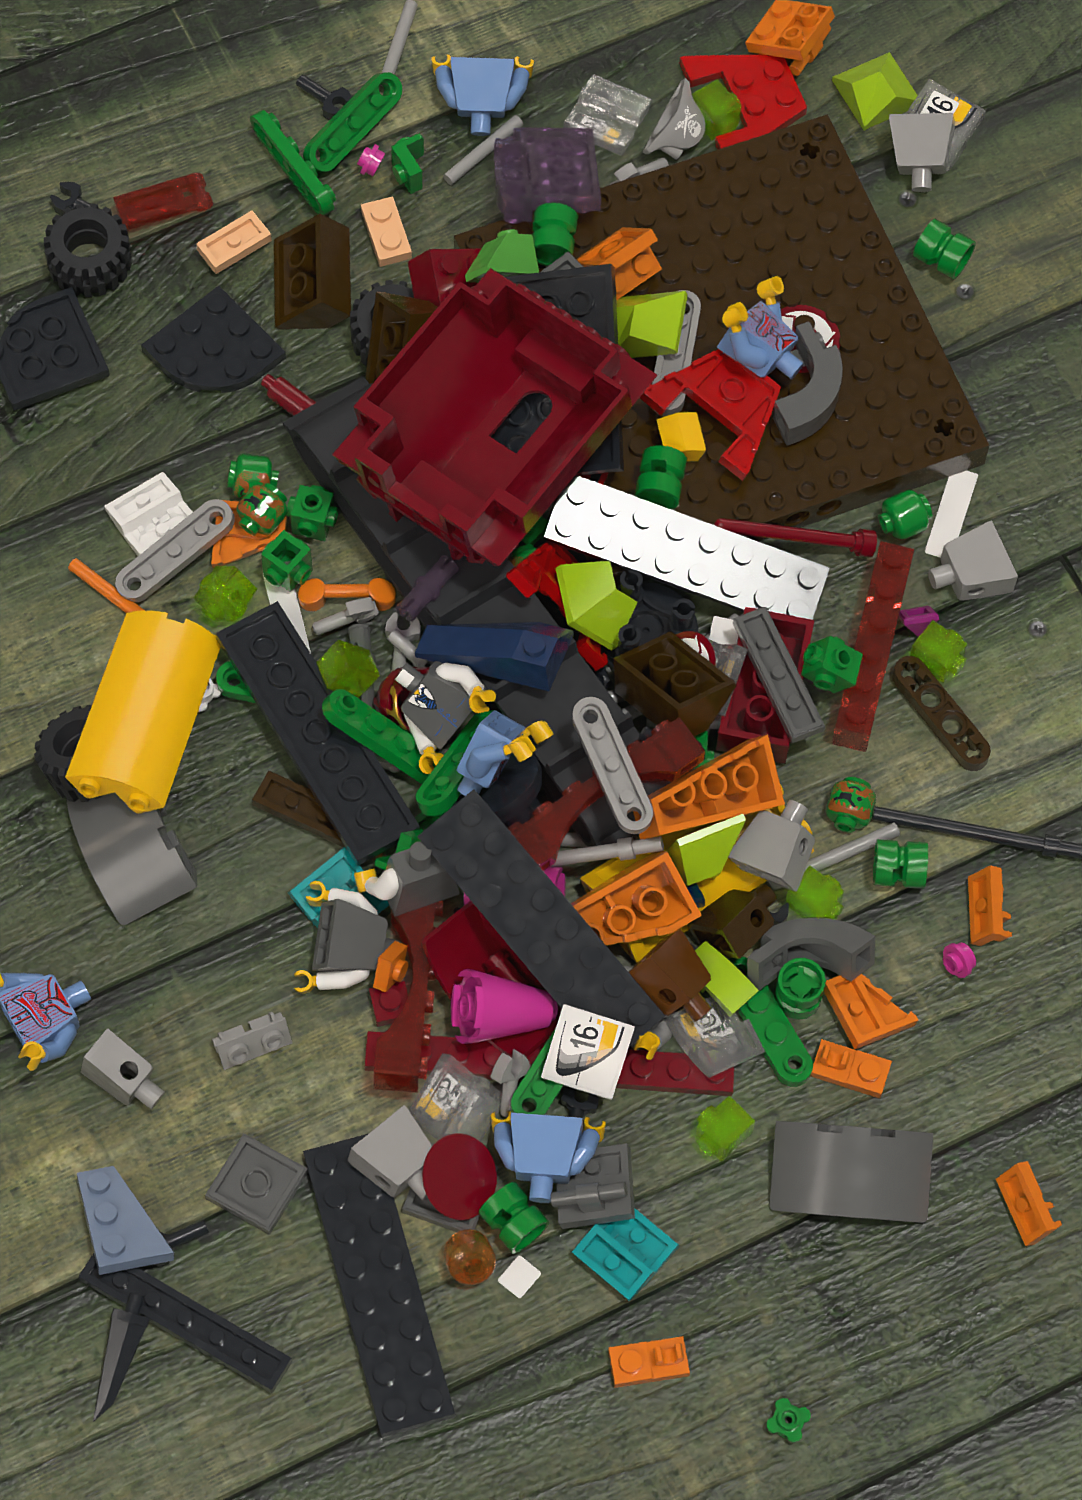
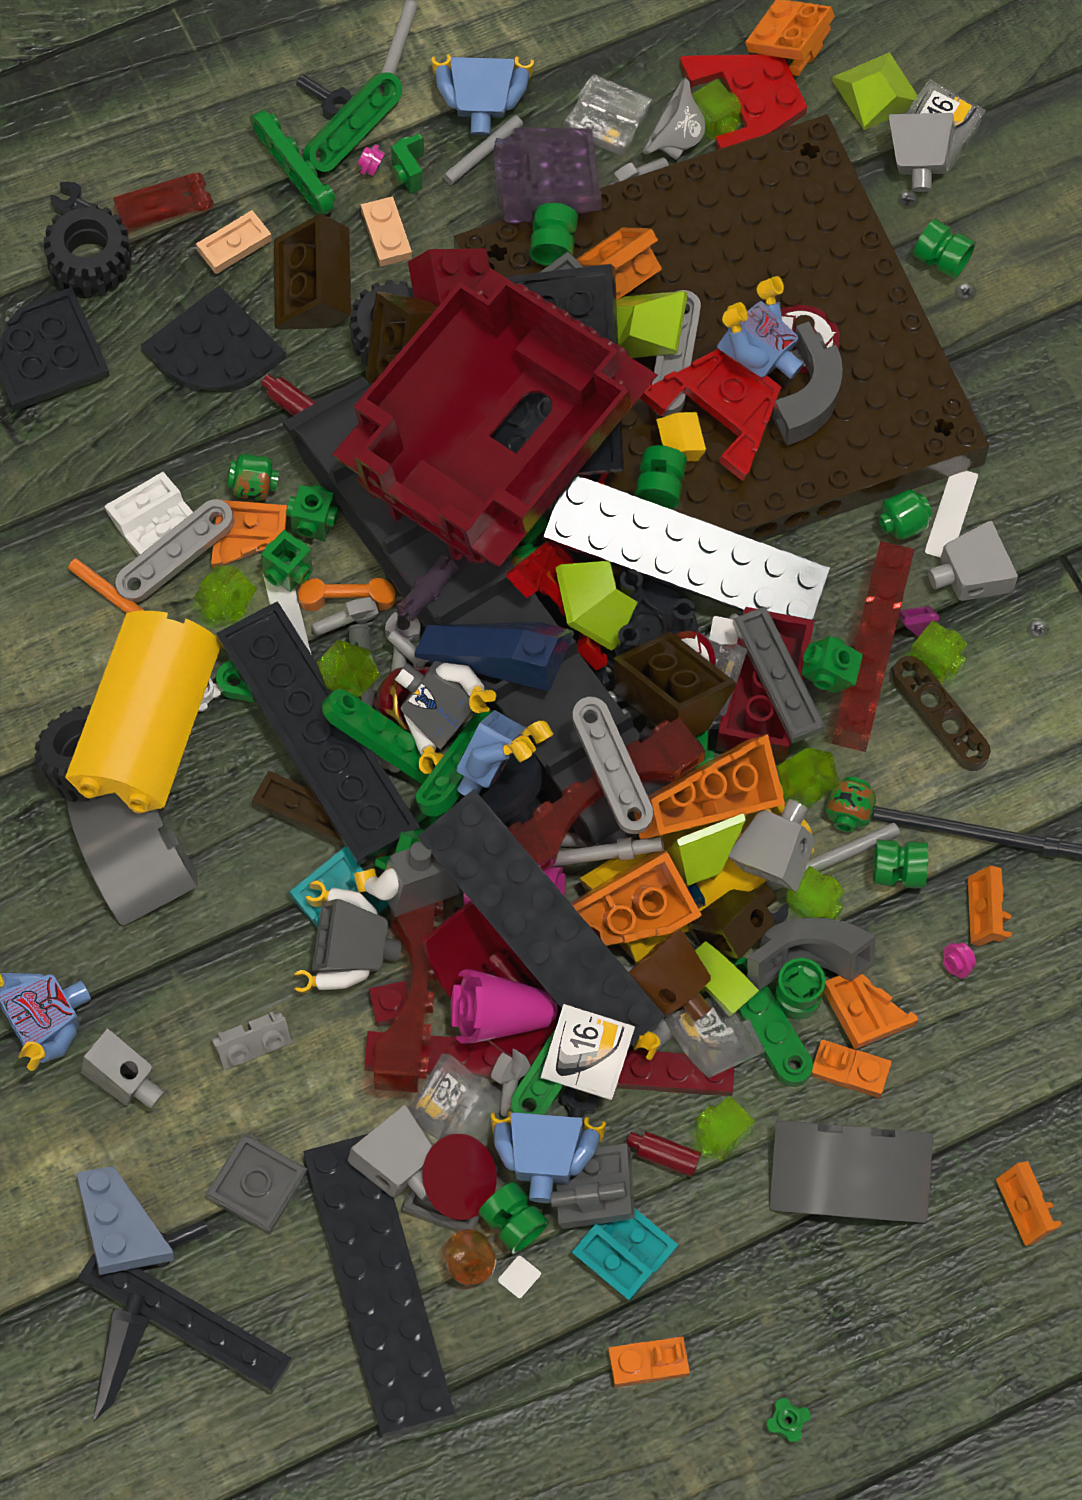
(262, 509): green head -> none
(391, 966): orange plate -> none
(507, 255): bright green slope -> none
(665, 1152): none -> dark red cylinder
(808, 775): none -> clear neon green brick
(861, 542): dark red piece -> none

